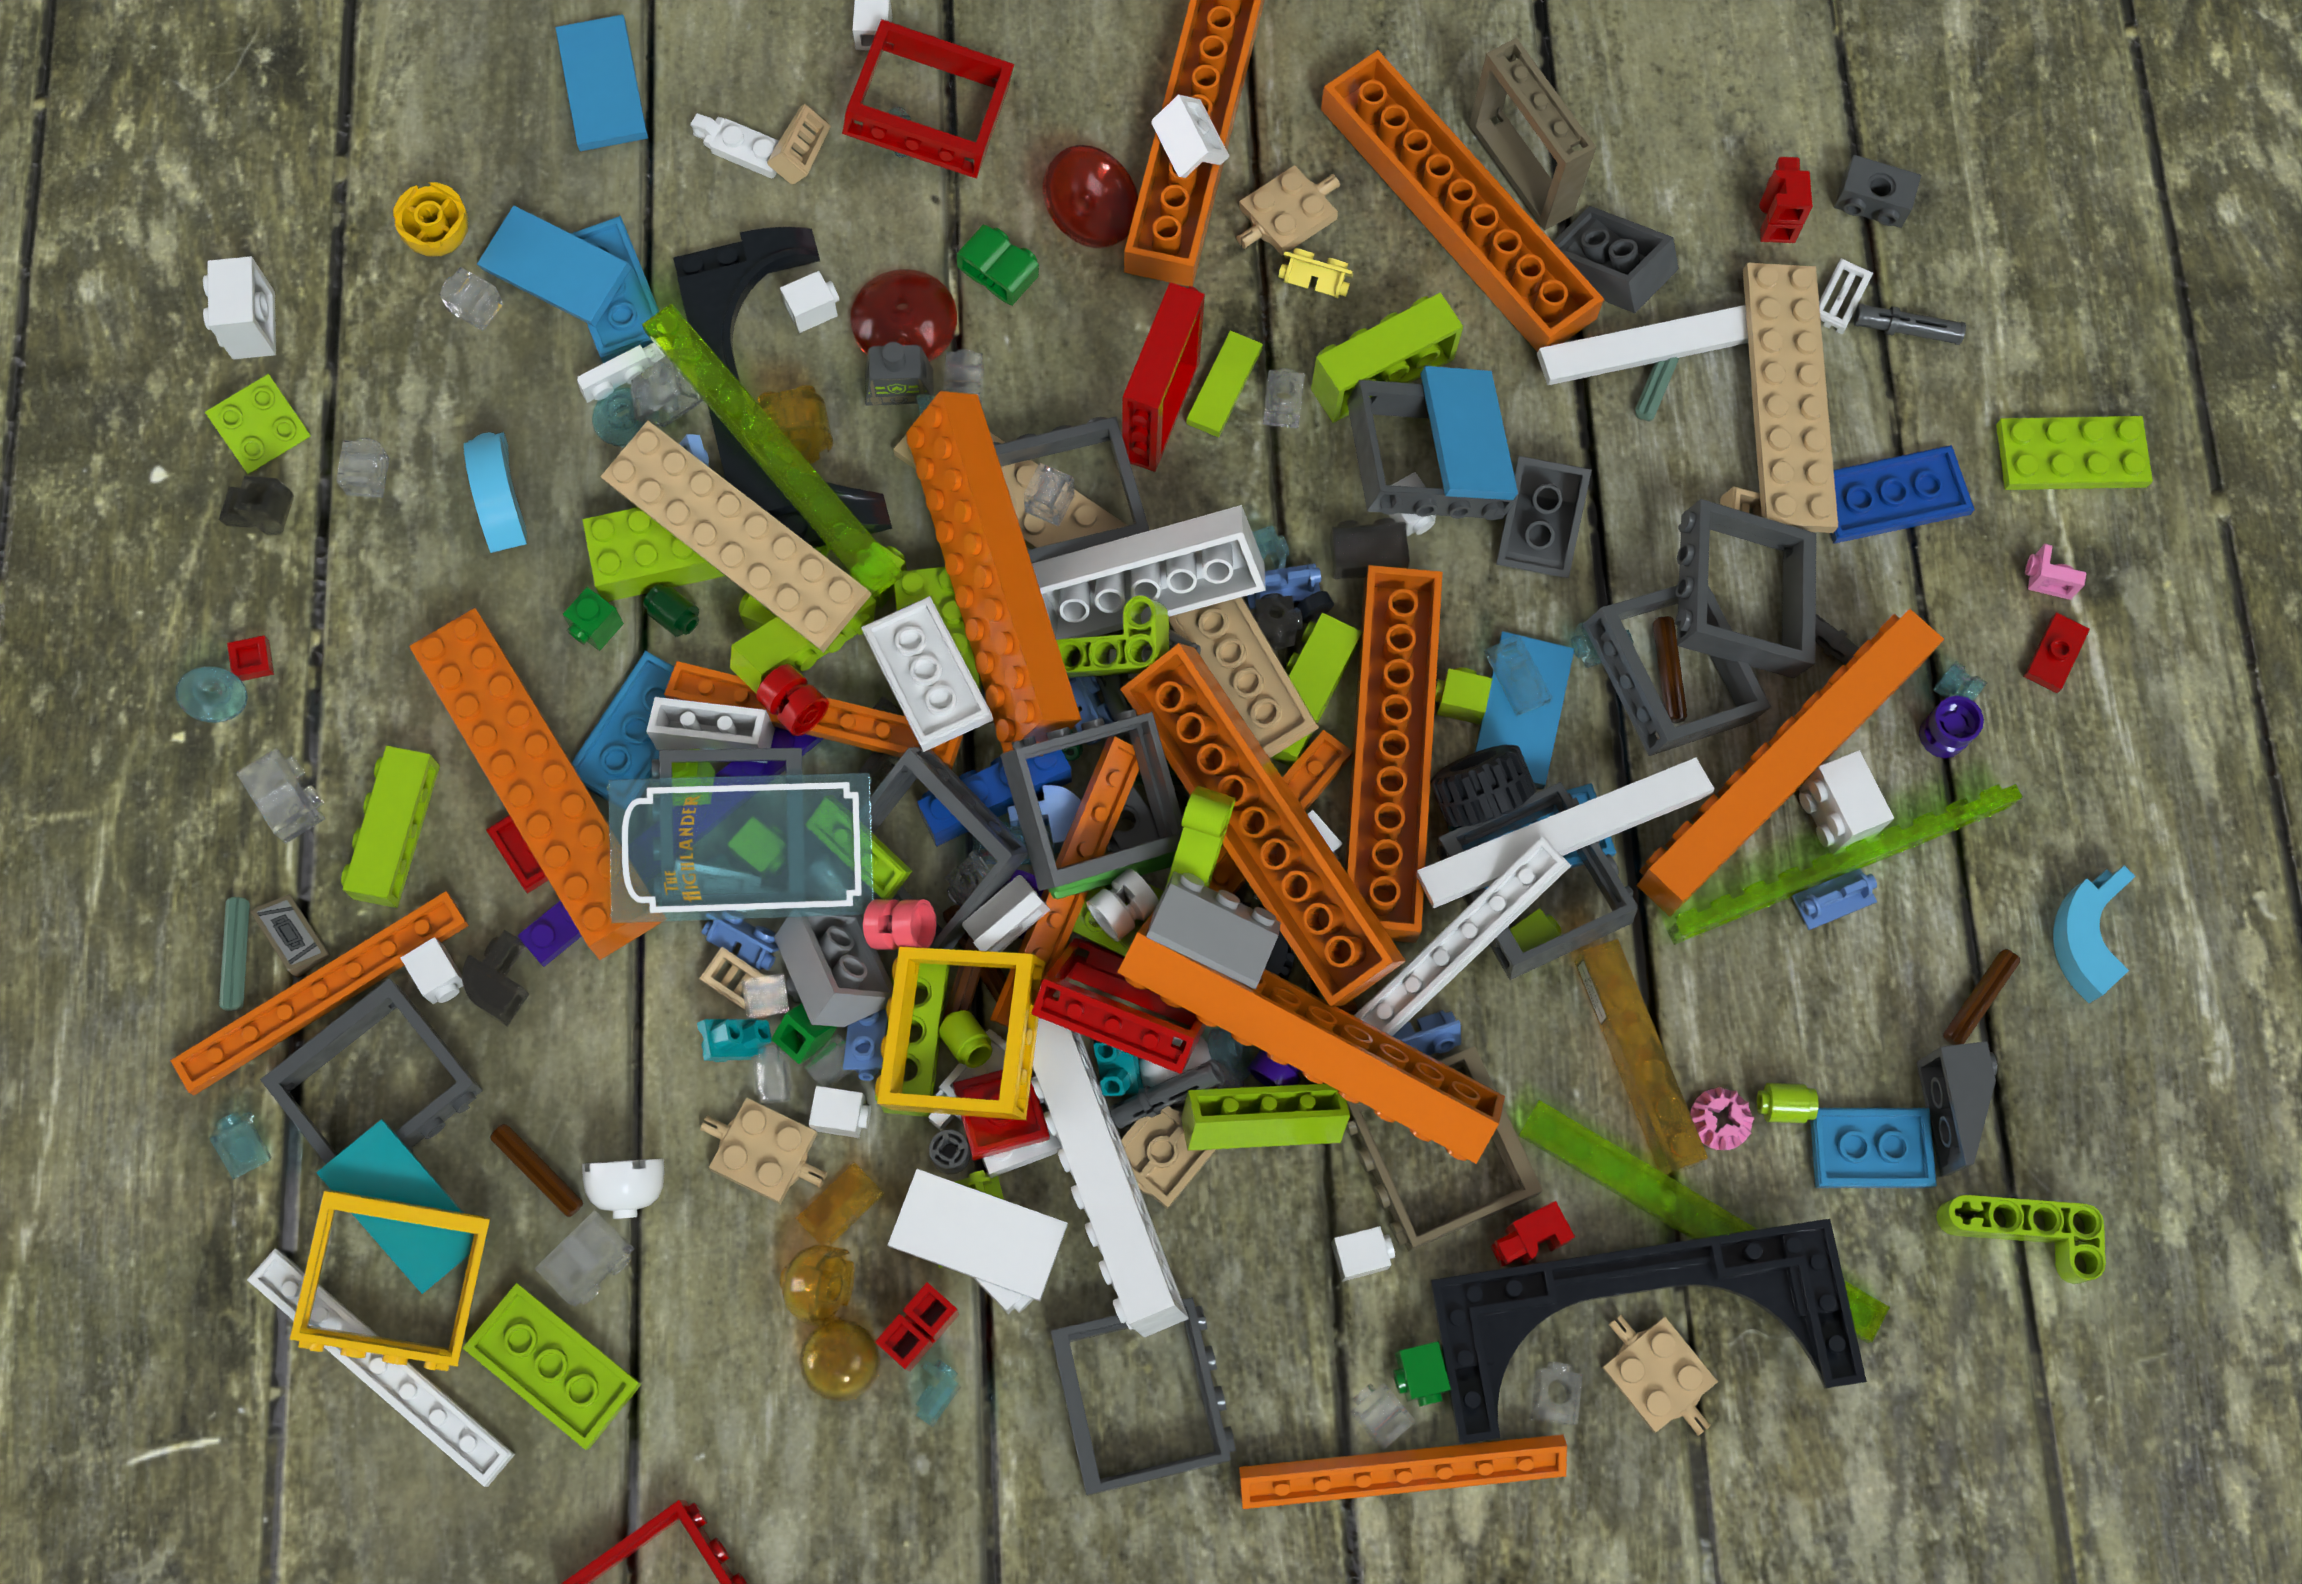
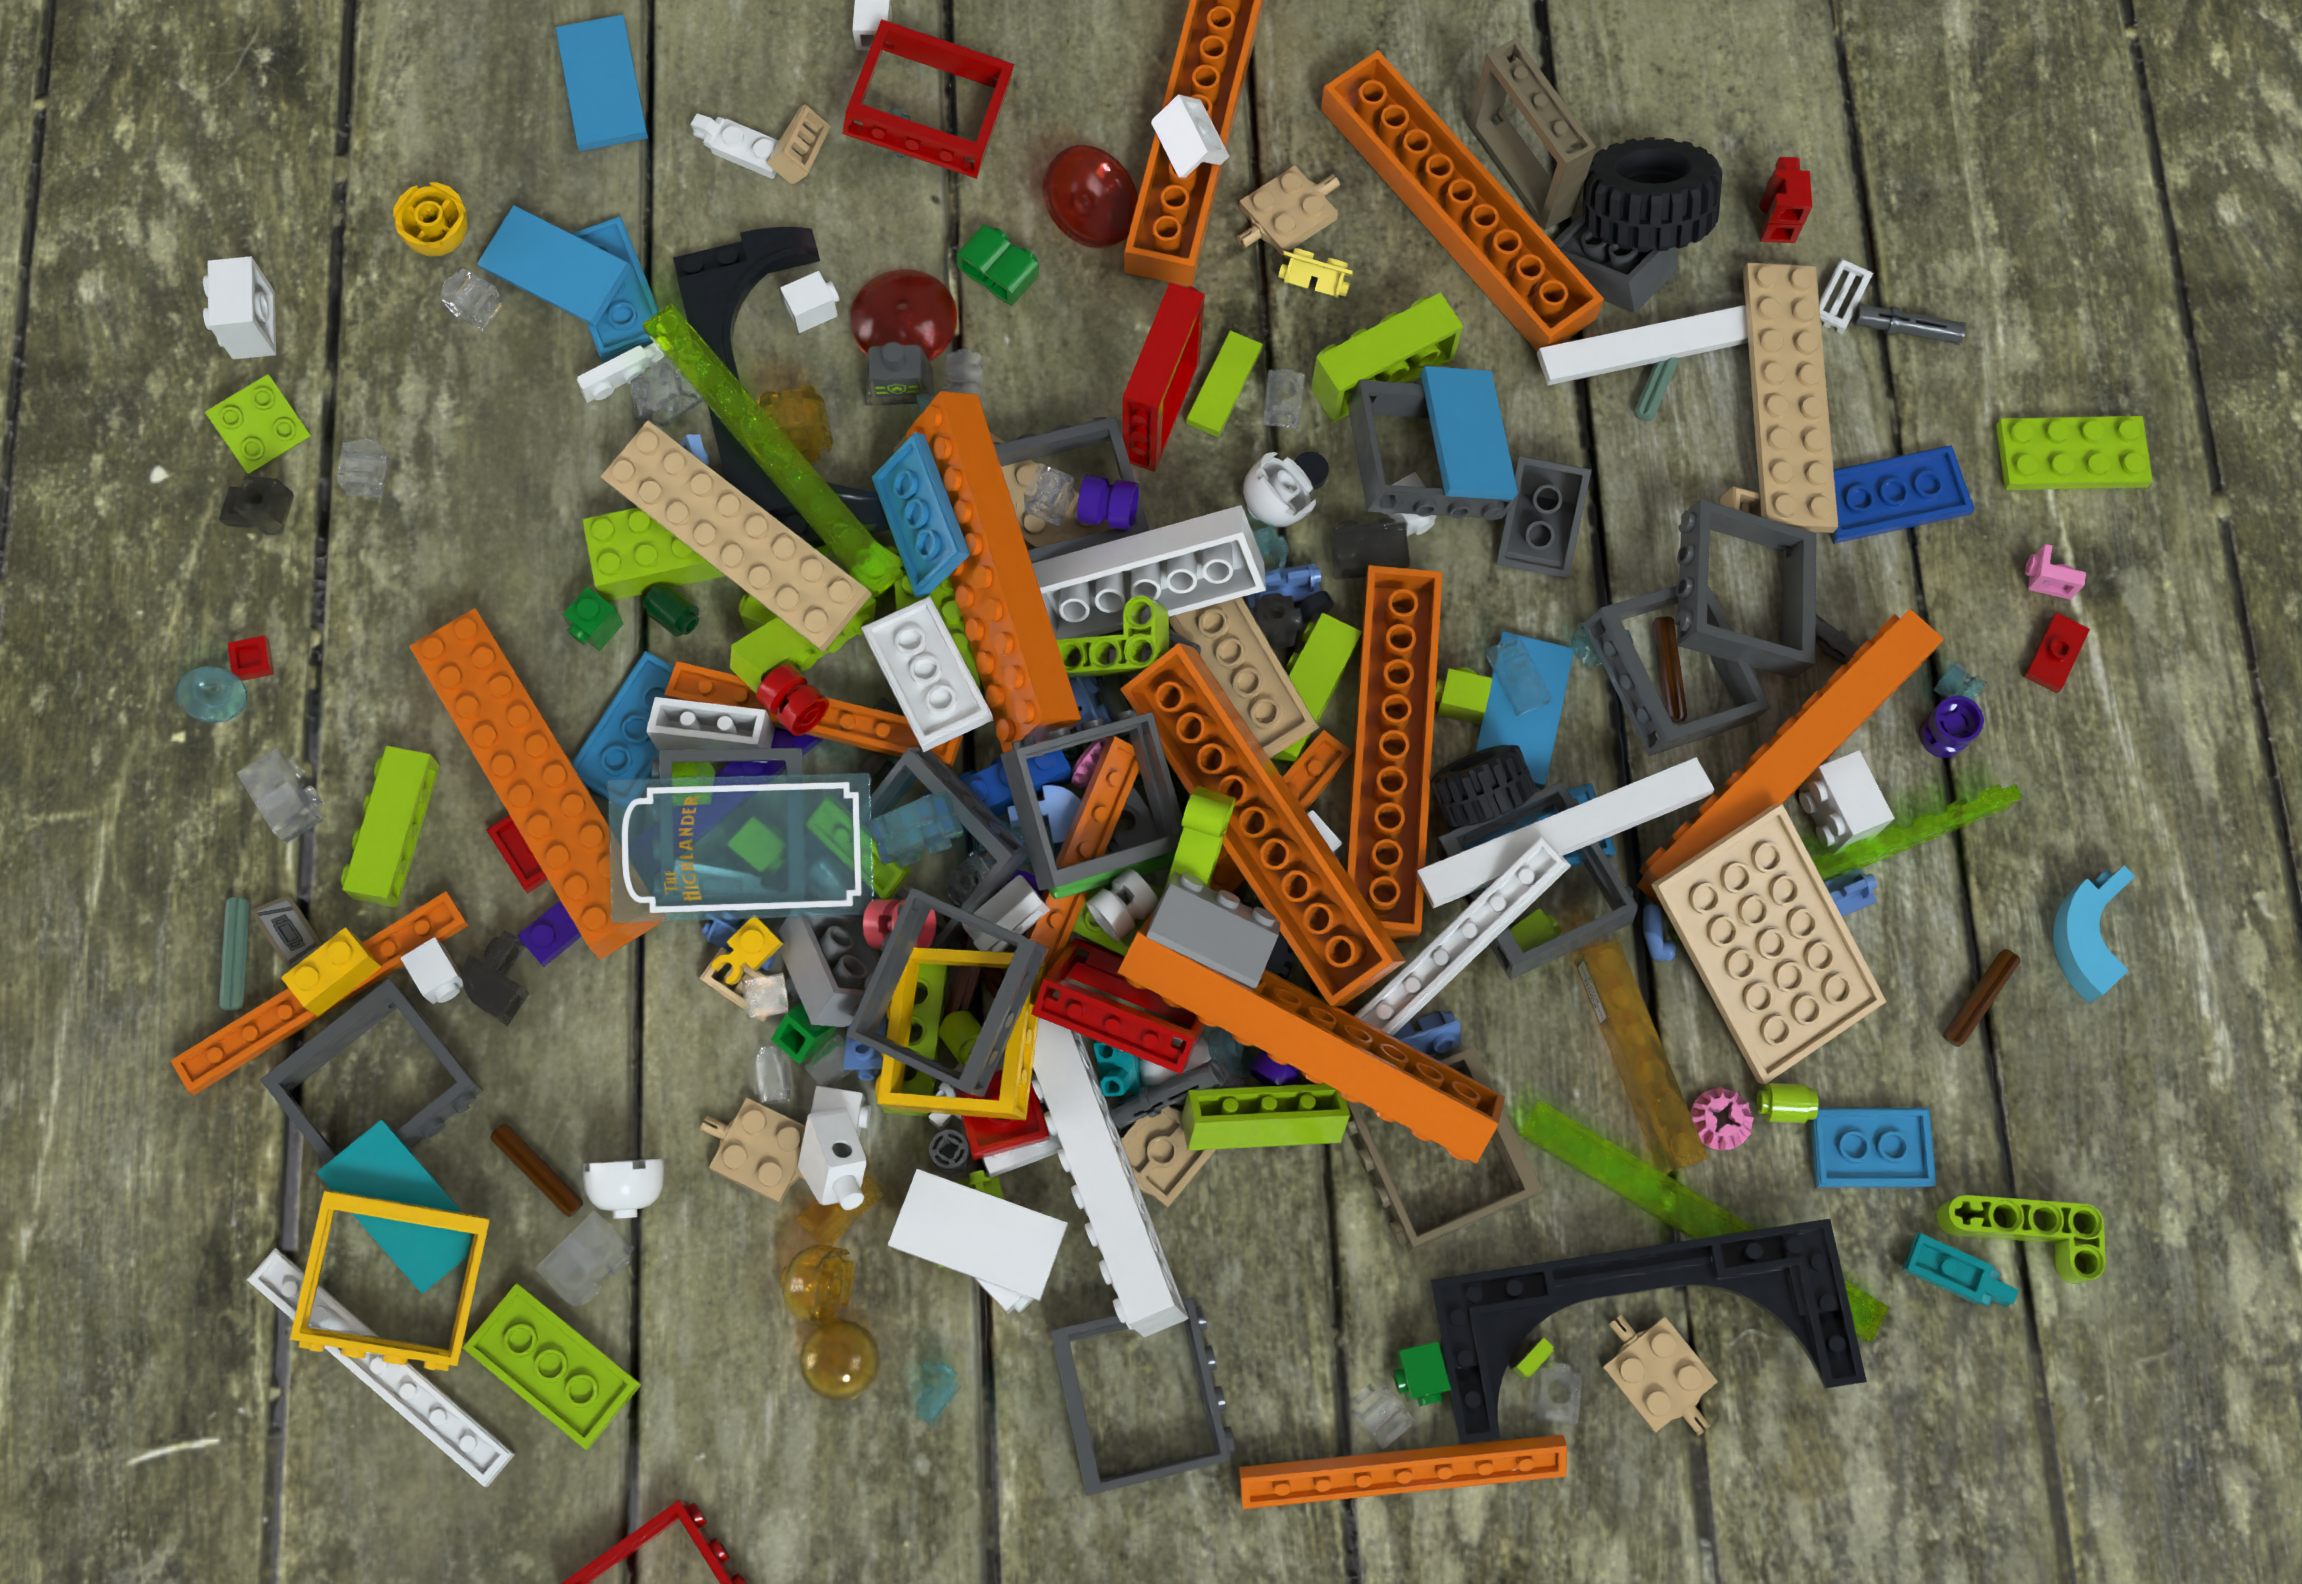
(239, 1144): clear light blue bracket -> none
(331, 972): none -> yellow brick
(494, 492): medium azure arch -> none
(614, 429): clear light blue piece -> none
(733, 1038): teal hips -> none
(752, 946): none -> yellow plate
(833, 1159): none -> white torso
(916, 827): none -> clear light blue brick
(920, 515): none -> dark azure tile
(925, 1321): red hips -> none
(1002, 1015): none -> dark grey window
(1087, 762): none -> bright pink gear
(1108, 502): none -> dark purple wheel
(1277, 491): none -> white cylinder
(1315, 468): none -> black tile
(1362, 1253): white brick -> none
(1531, 1230): red hips -> none
(1533, 1359): none -> lime tile
(1652, 194): none -> black tyre
(1653, 934): none -> medium blue arm
(1769, 943): none -> tan plate
(1894, 185): dark grey brick -> none
(1956, 1272): none -> teal hinge
(1958, 1092): dark grey slope -> none

